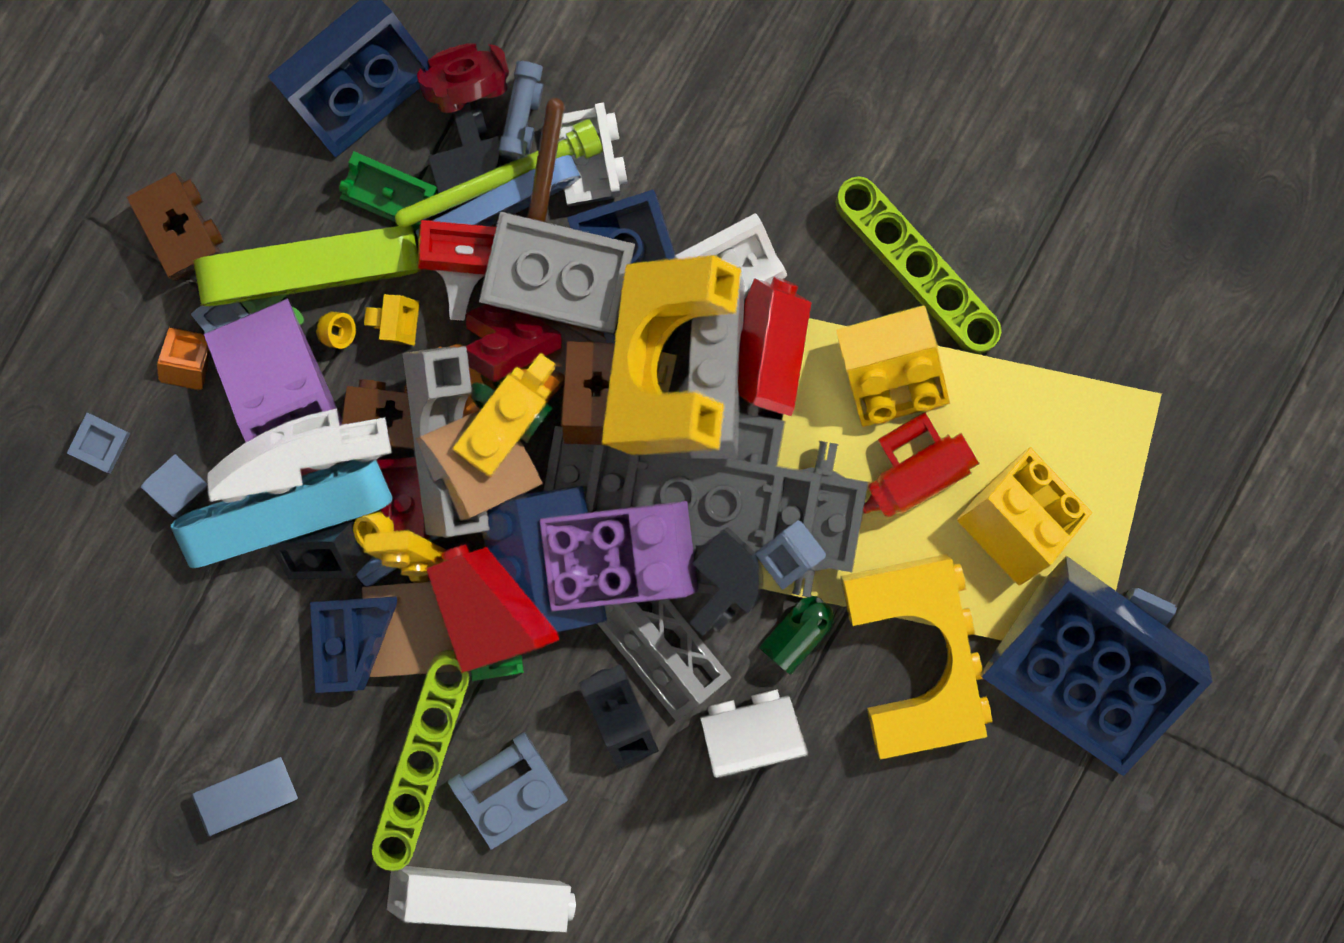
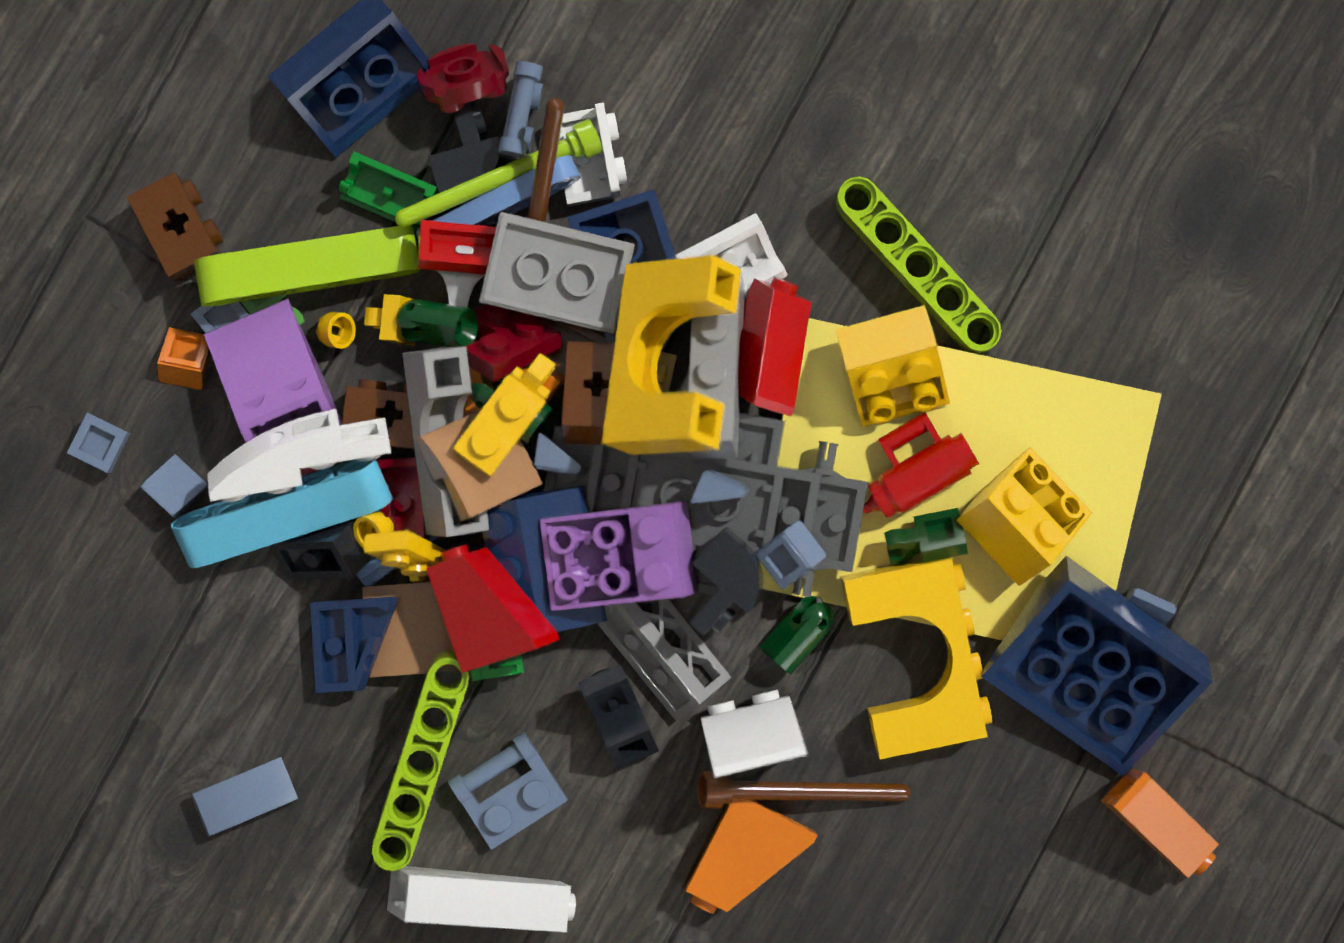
(437, 323): none -> dark green piece
(553, 459): none -> sand blue slope
(717, 486): none -> sand blue slope
(720, 790): none -> reddish brown piece
(744, 853): none -> orange slope
(934, 535): none -> dark green plate
(1161, 823): none -> orange slope

